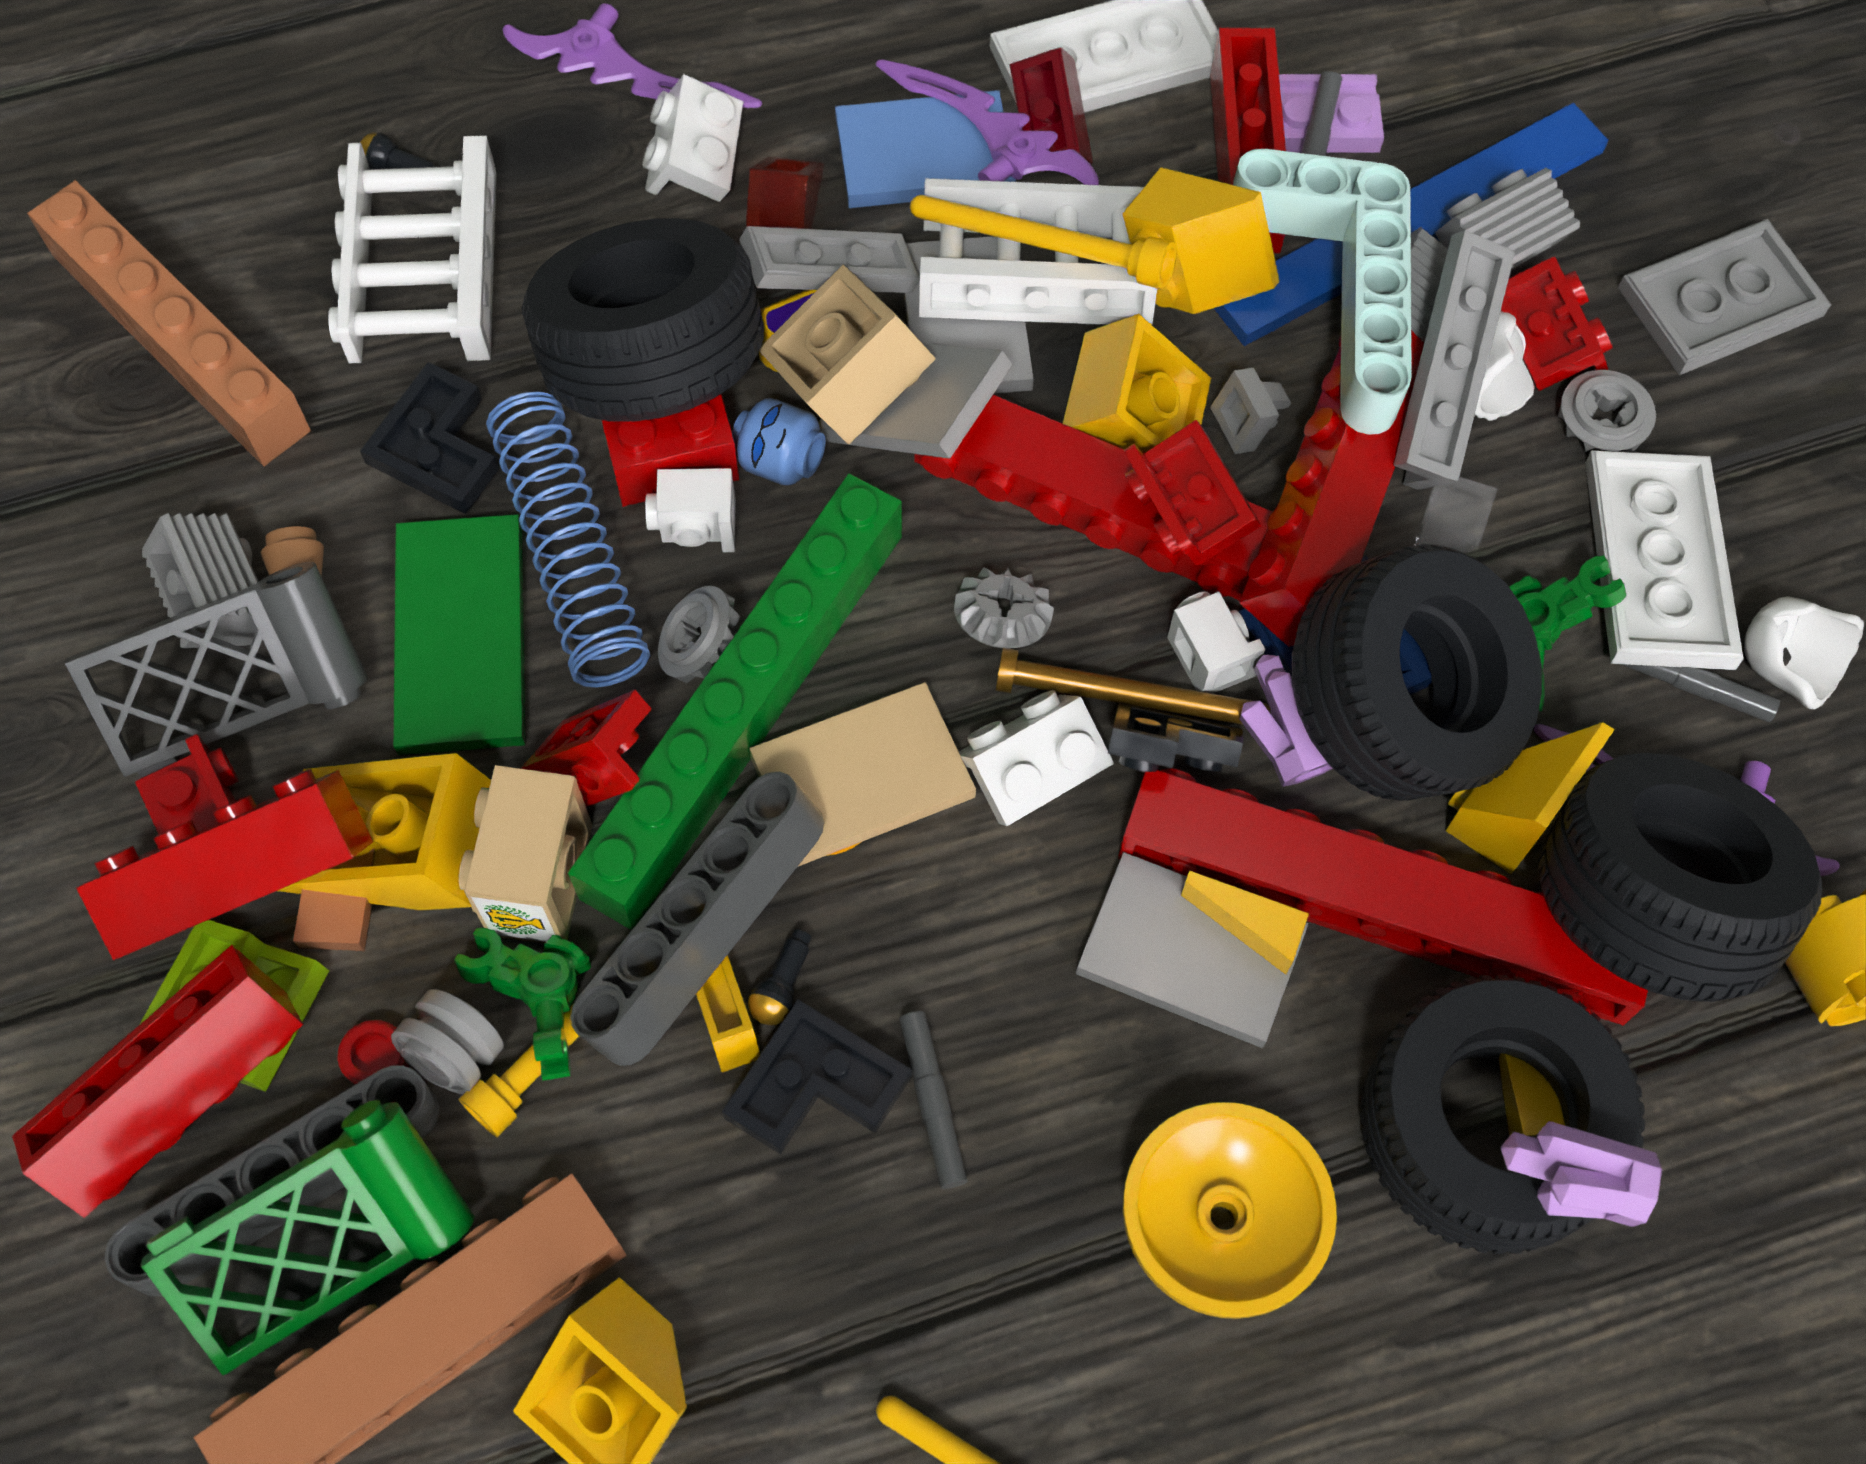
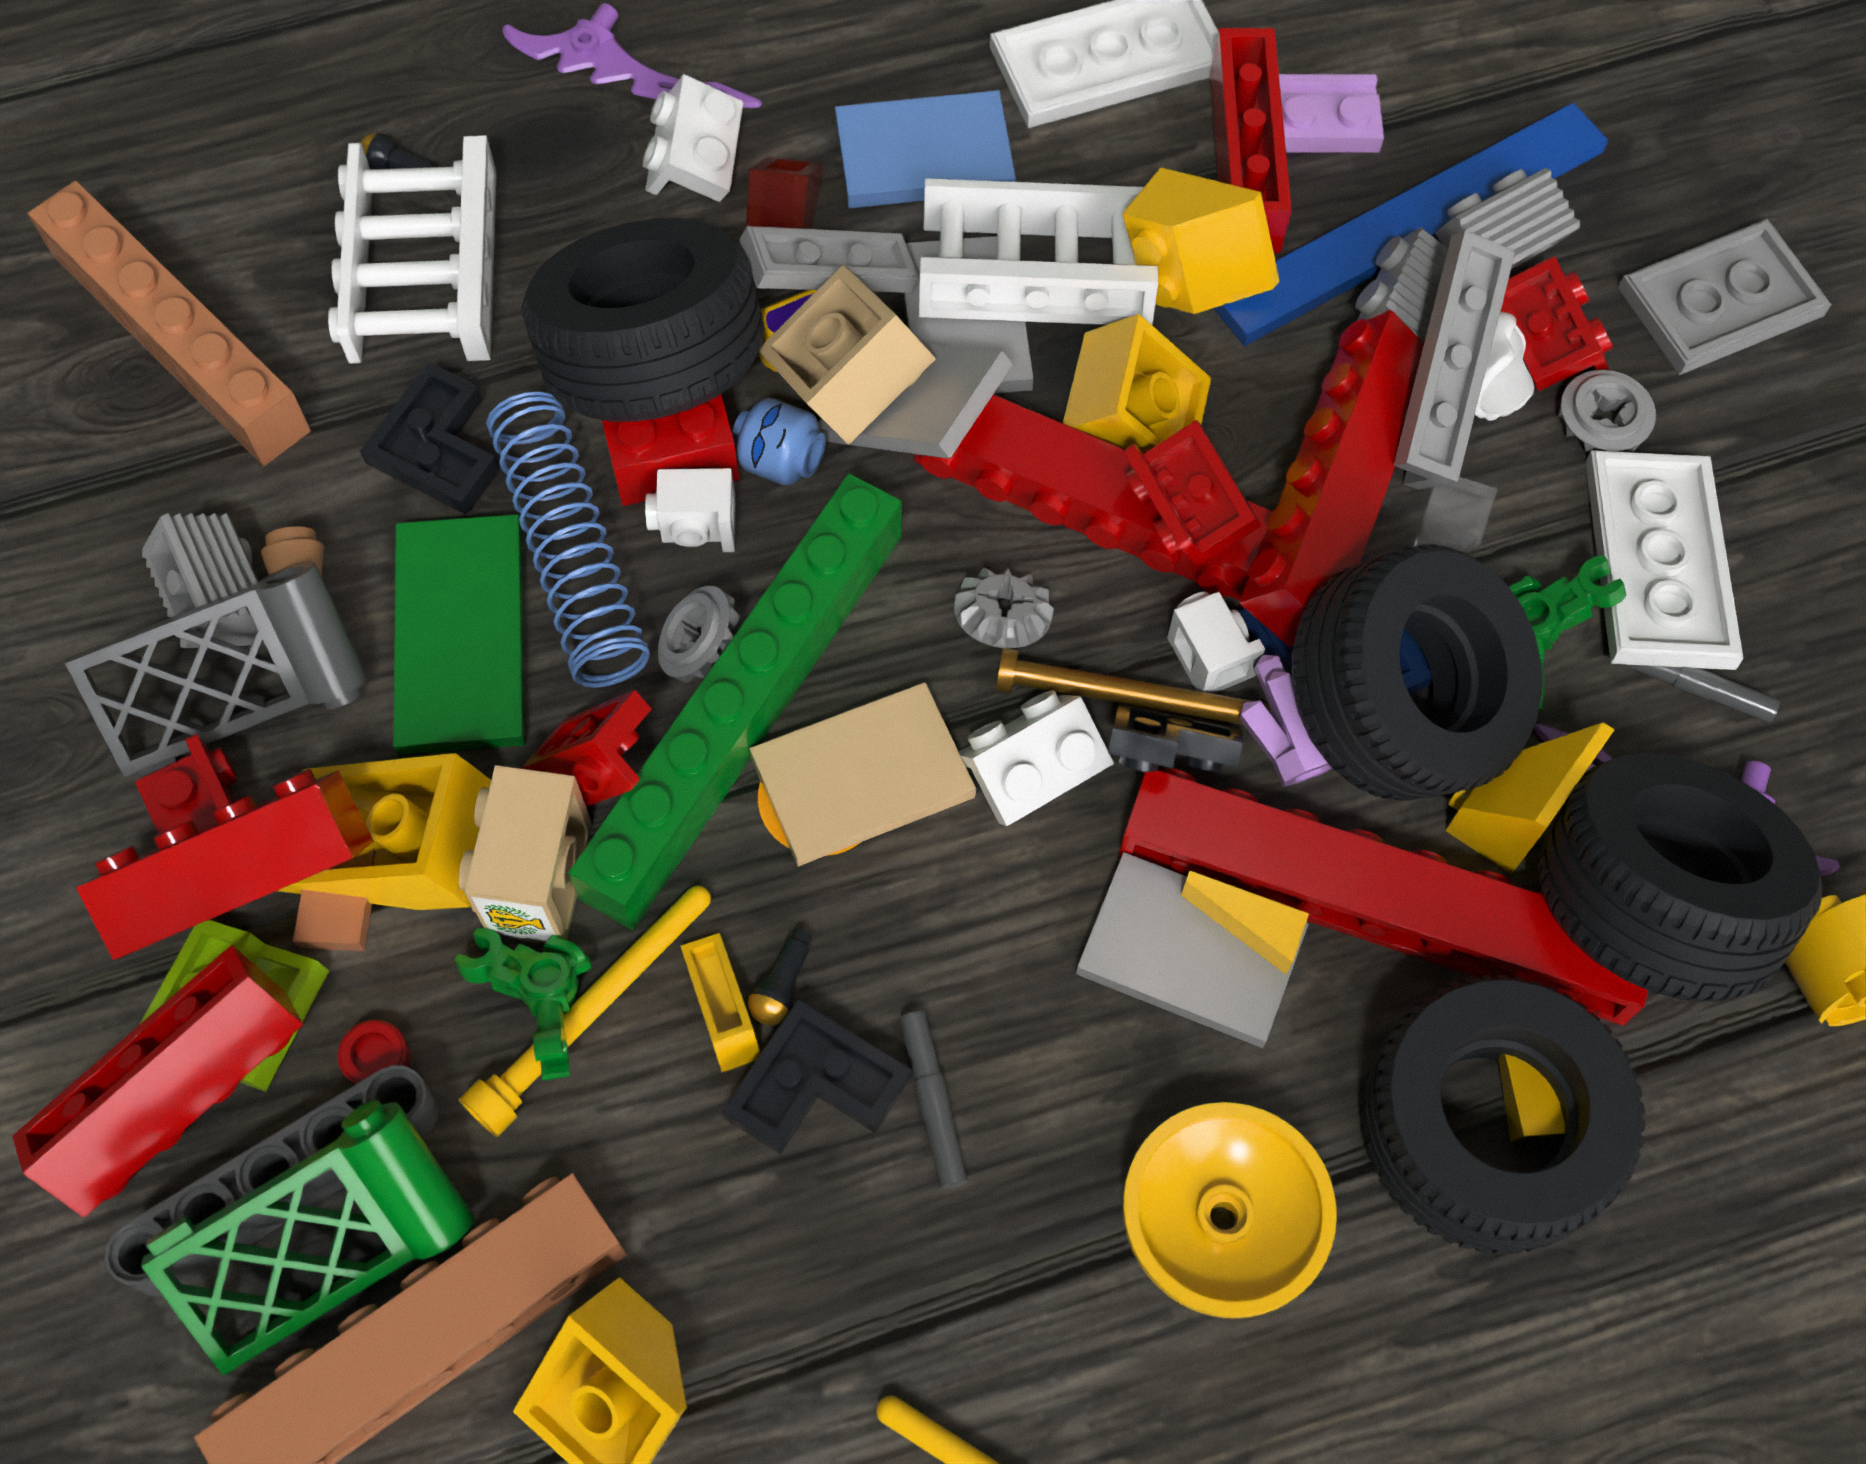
(447, 1041): light grey wheel -> none
(697, 920): dark grey beam -> none
(1011, 148): medium lavender piece -> none
(1051, 96): dark red slope -> none
(1147, 260): yellow piece -> none
(1248, 409): light grey tile -> none
(1323, 110): dark grey piece -> none
(1371, 214): light aqua beam -> none
(1587, 1174): lavender rock -> none
(1816, 638): white hair -> none

